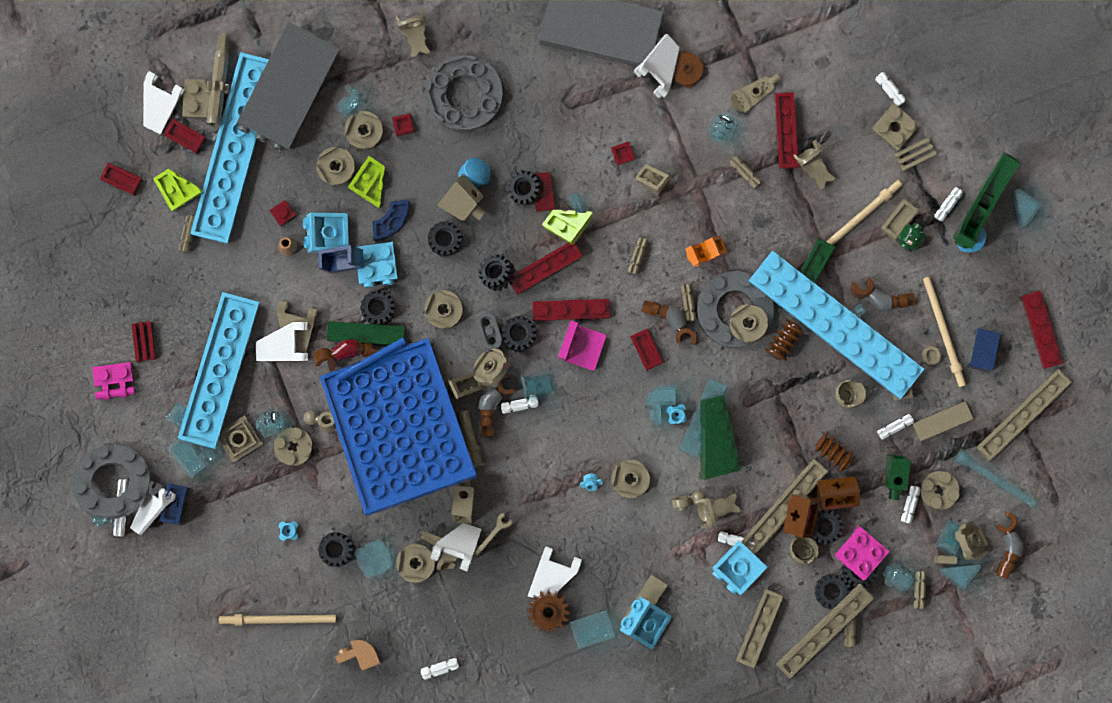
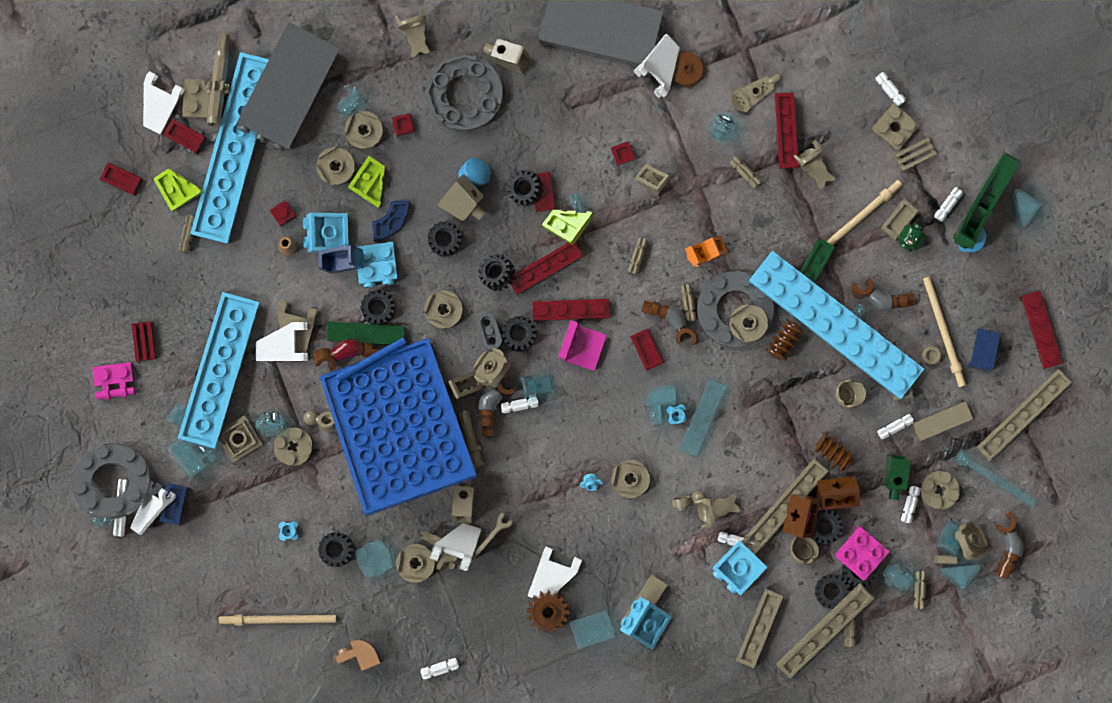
(508, 55): none -> dark tan torso
(717, 440): dark green wedge -> none

